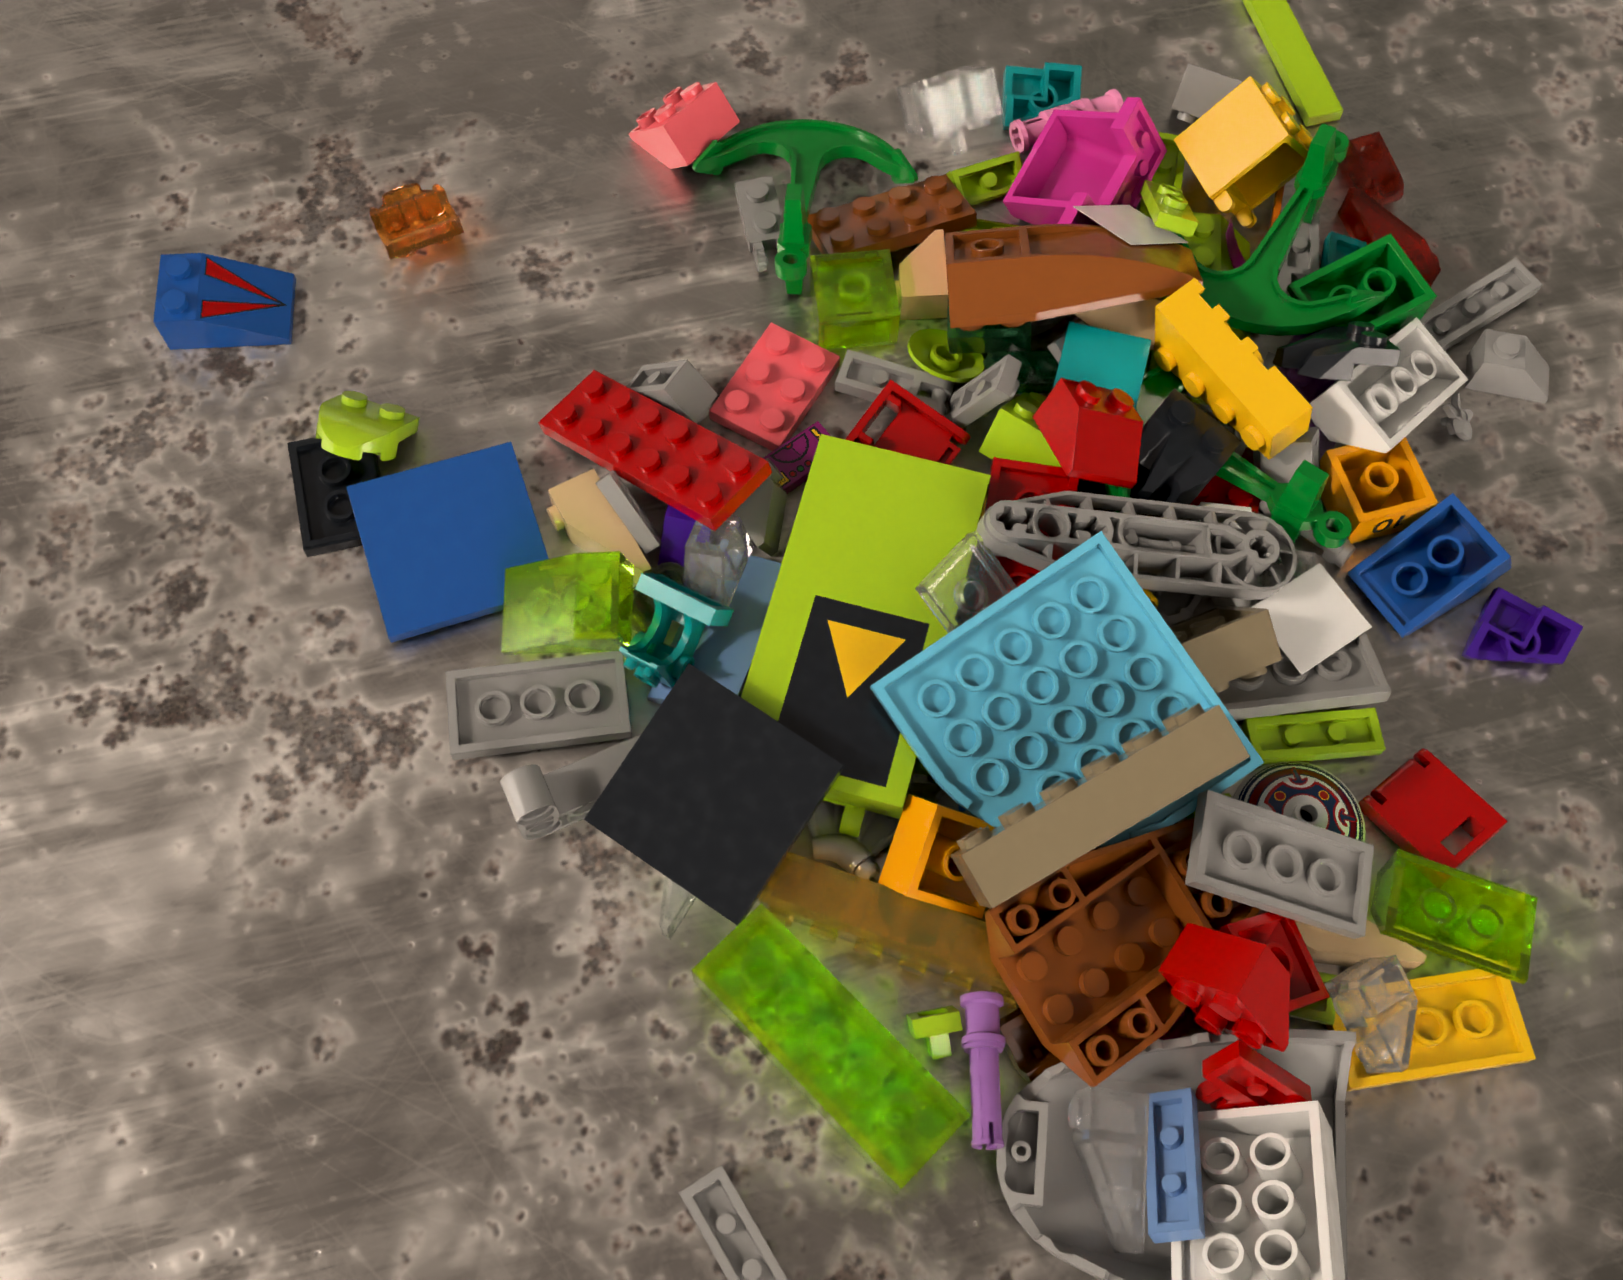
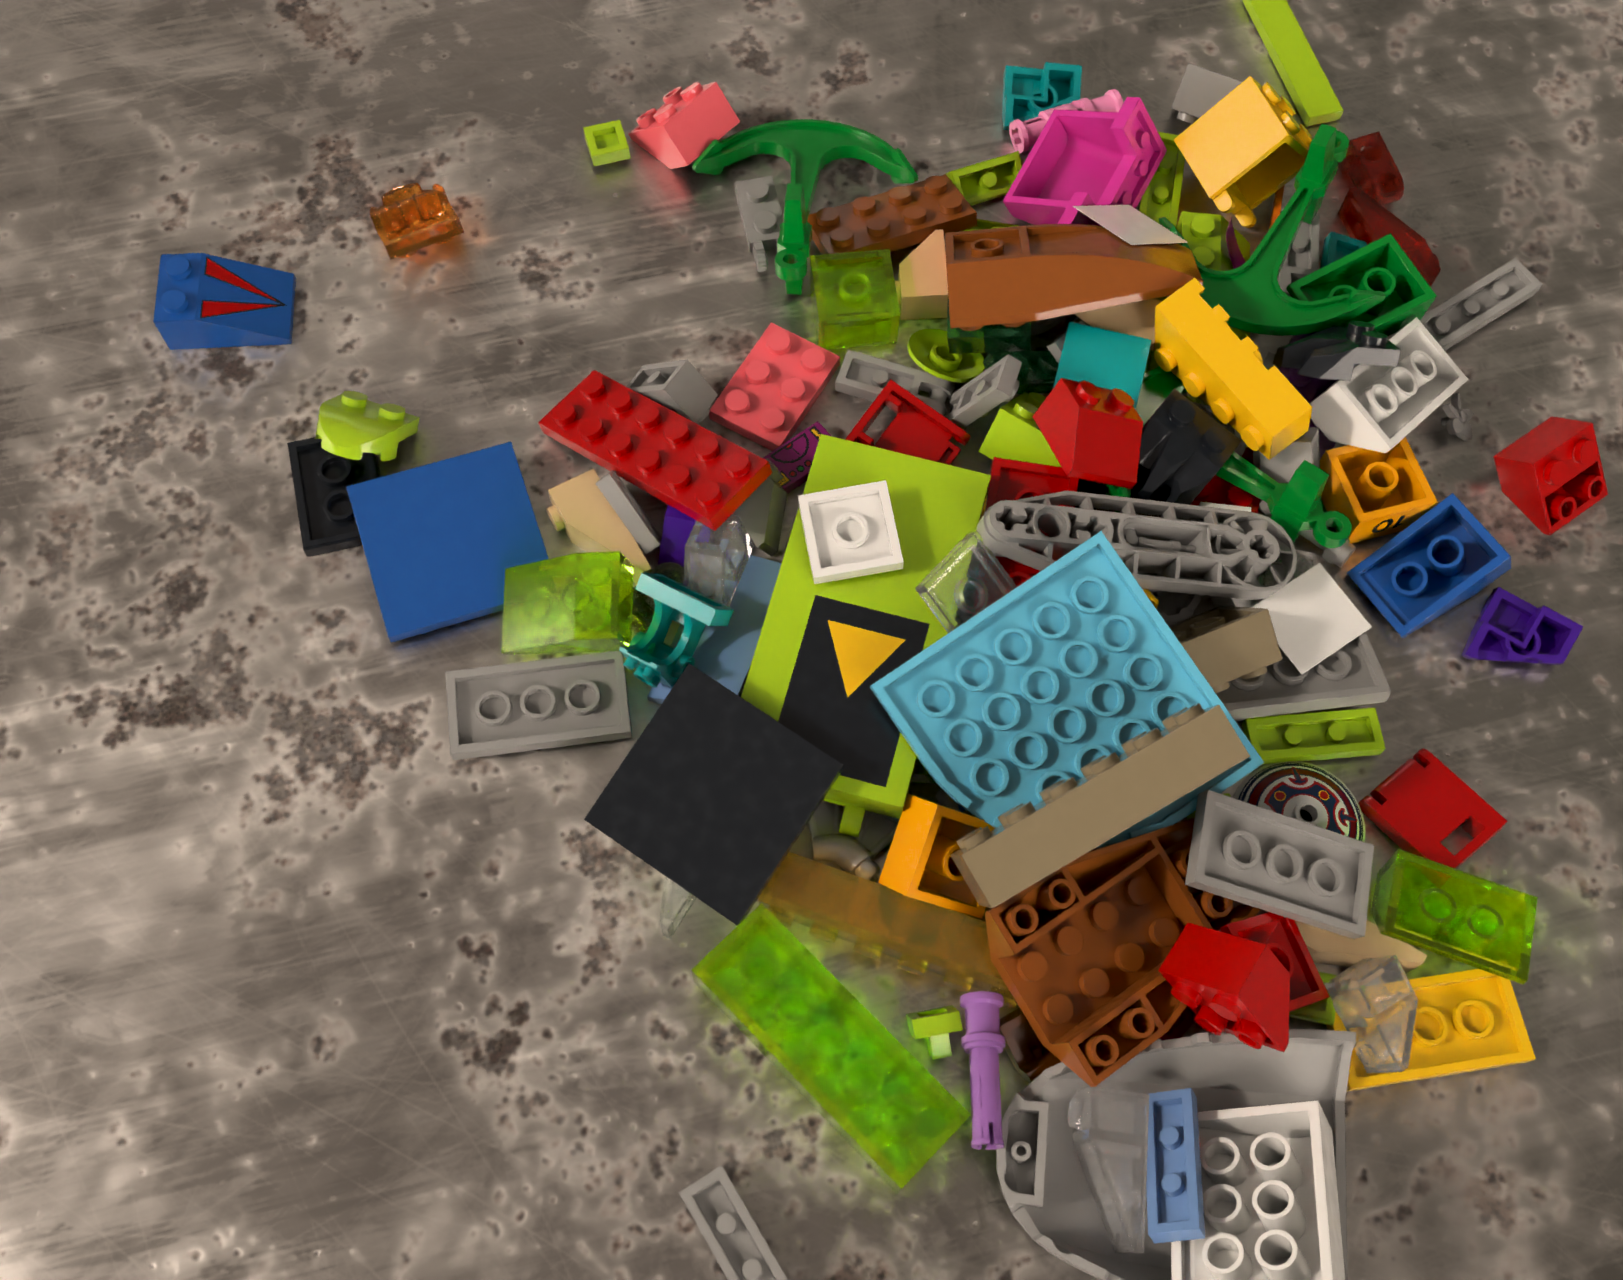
(561, 796): light grey beam -> none
(606, 142): none -> lime plate
(850, 532): none -> white plate
(949, 102): clear brick -> none
(1169, 208): lime plate -> none
(1246, 1078): red hinge -> none
(1507, 367): light grey slope -> none
(1553, 472): none -> red slope

